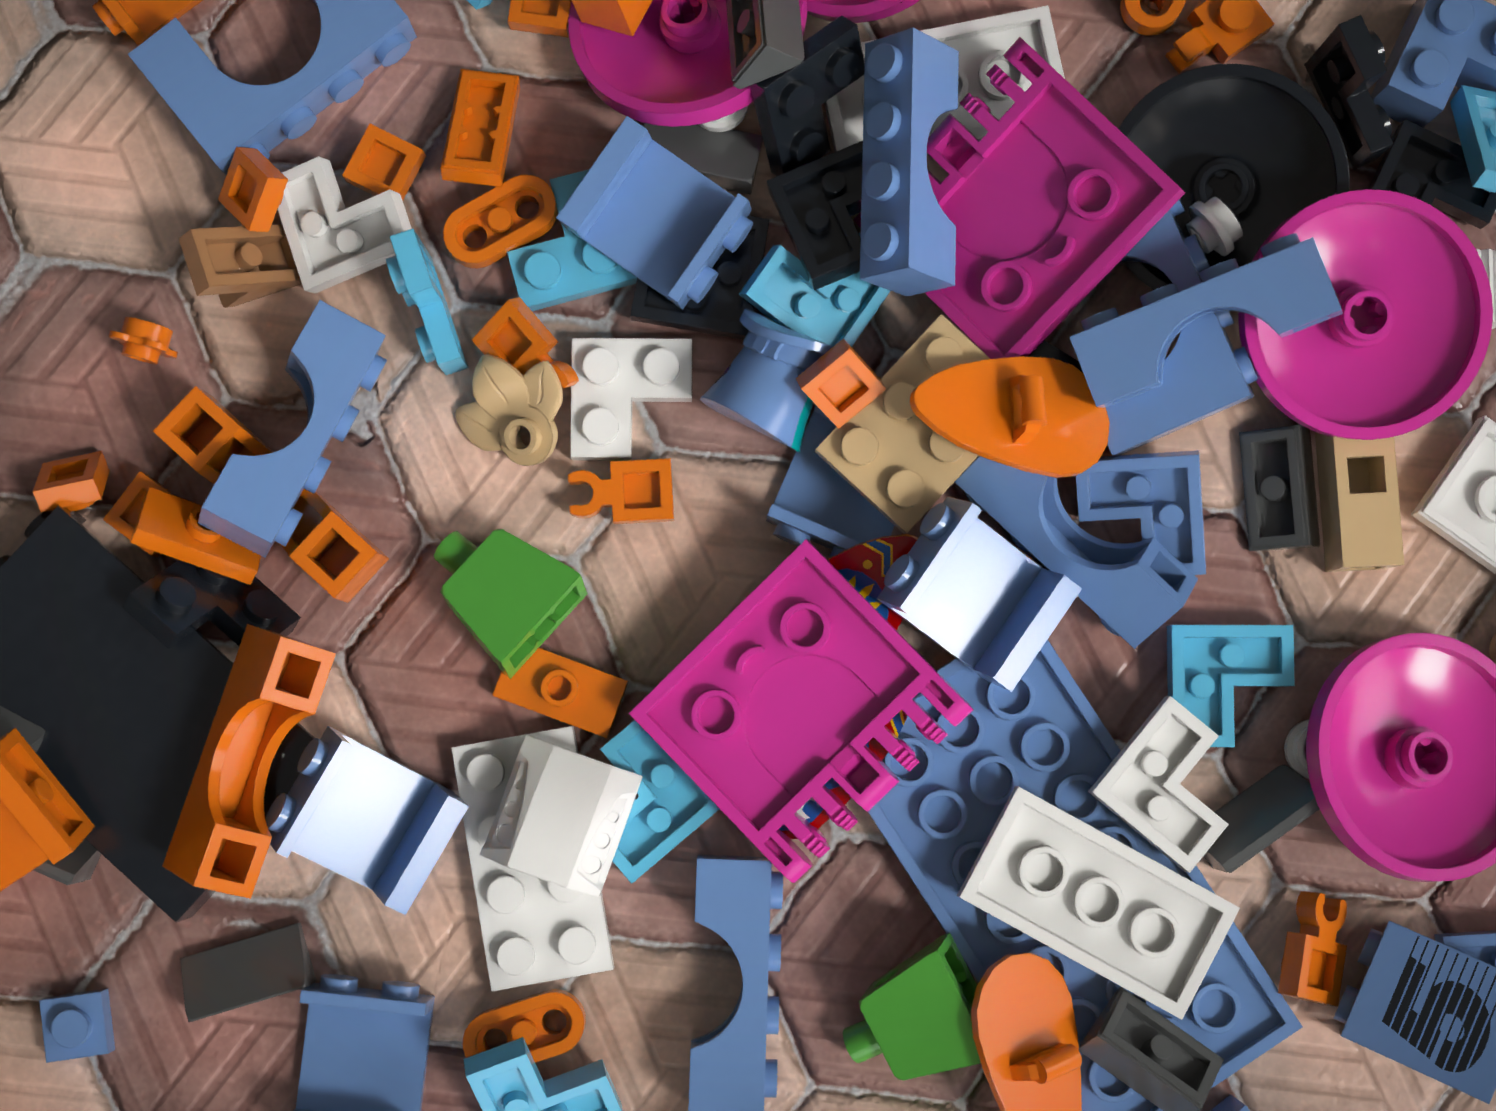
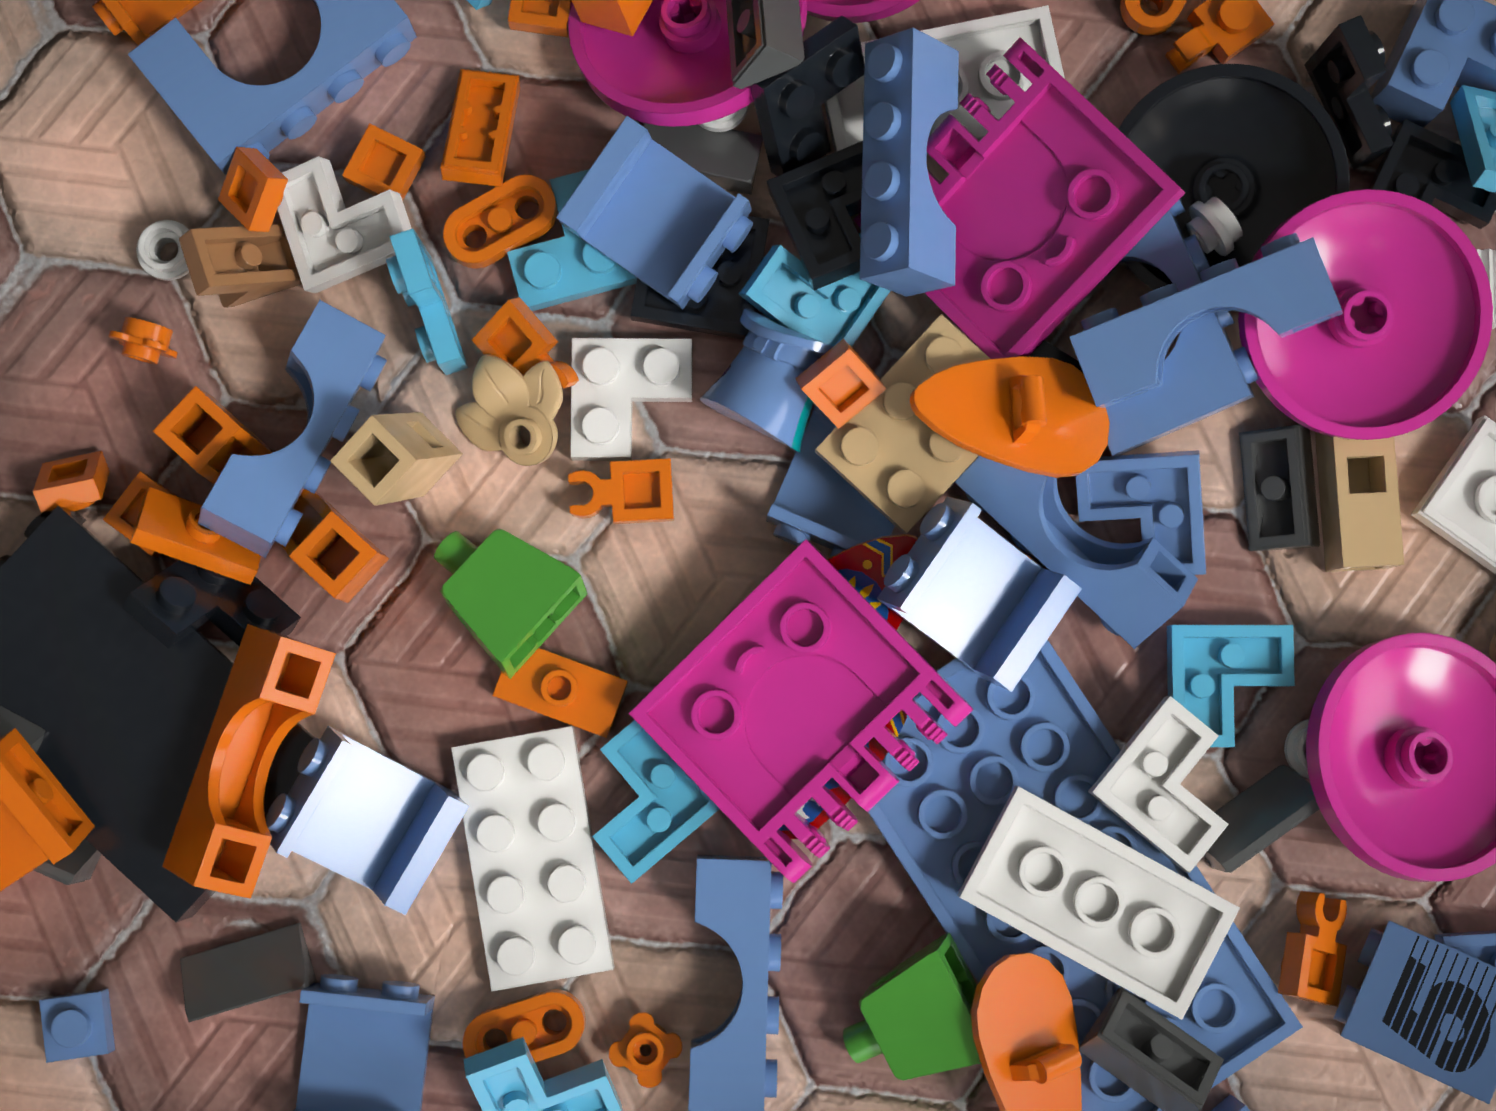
(150, 246): none -> white plate
(396, 457): none -> tan brick
(561, 816): white slope -> none
(646, 1067): none -> orange plate

